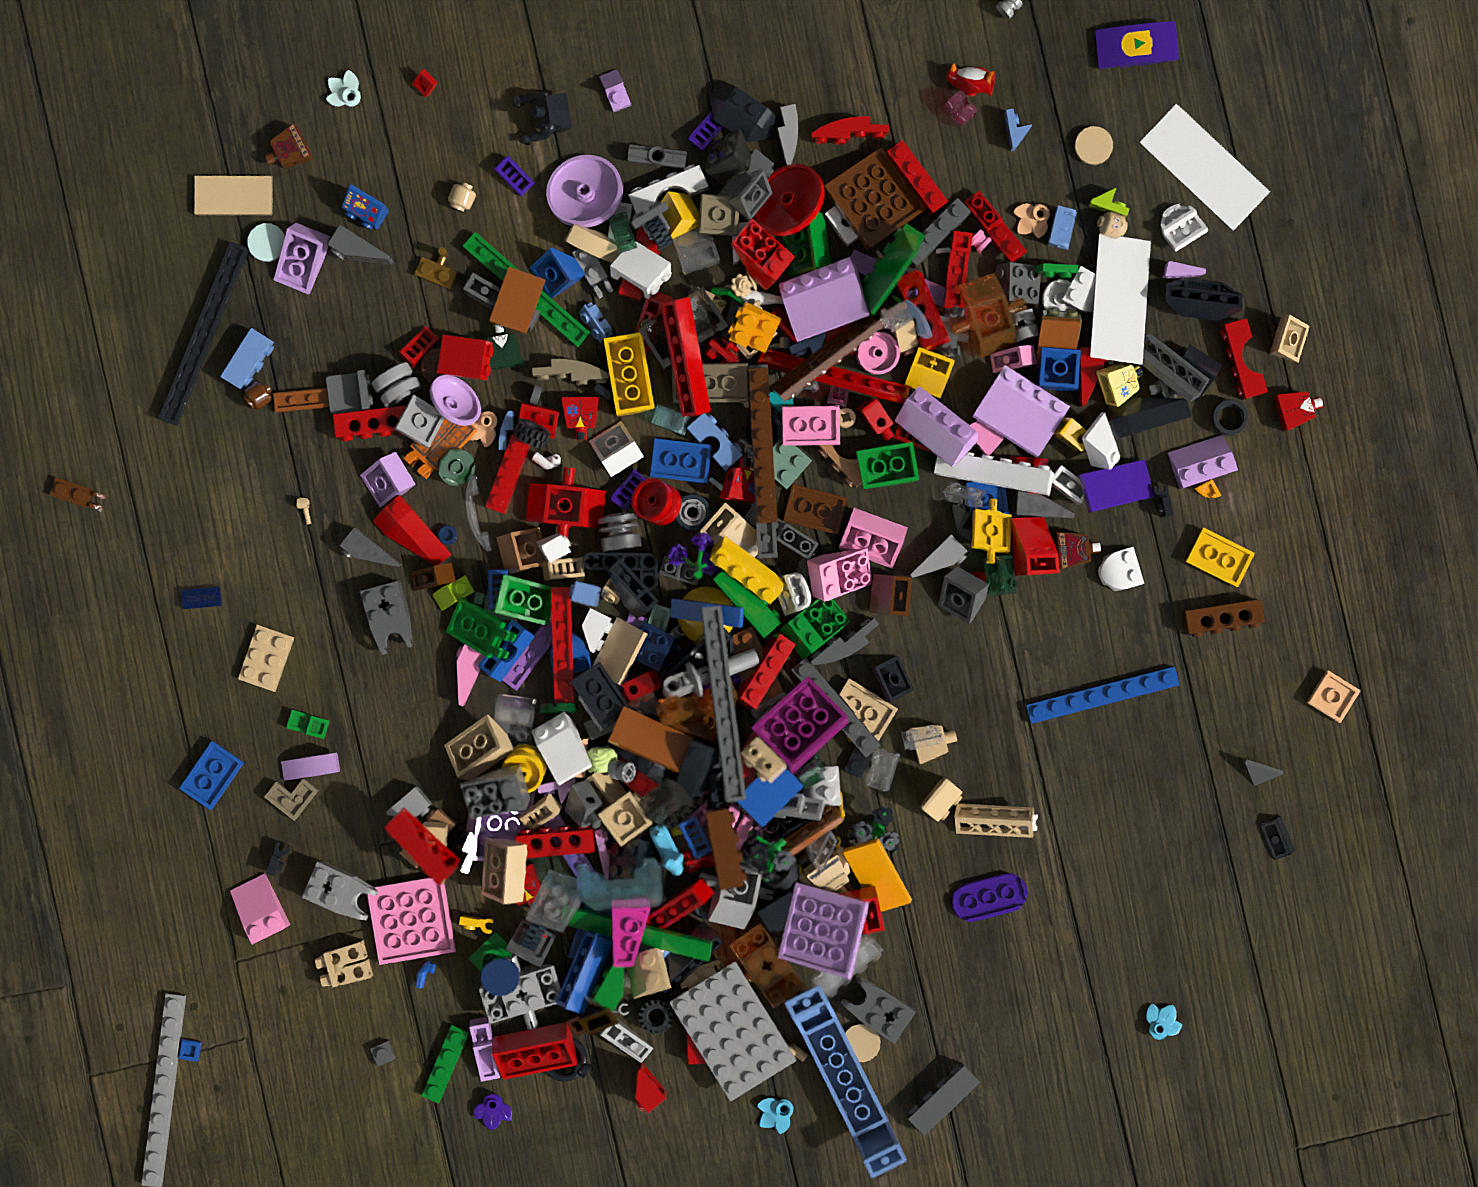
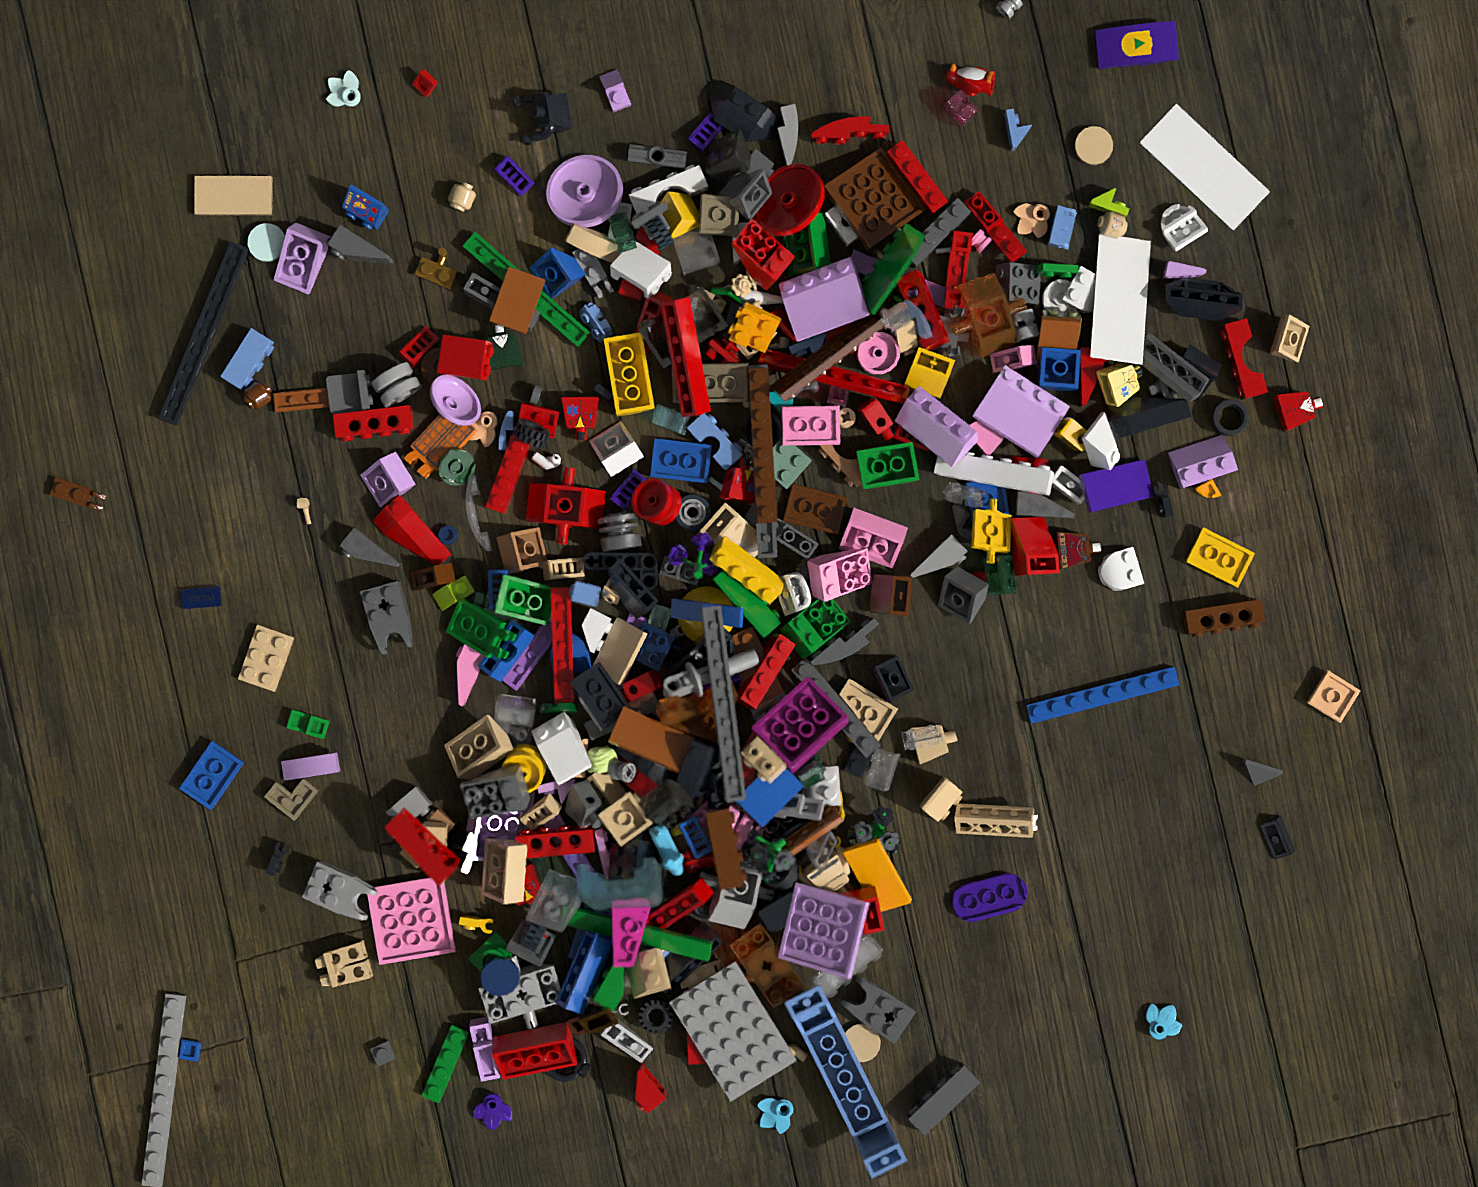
(259, 909): bright pink slope -> none
(289, 148): torso -> none
(420, 421): light grey plate -> none
(422, 972): blue arm -> none
(554, 547): white slope -> none
(579, 371): dark tan slope -> none

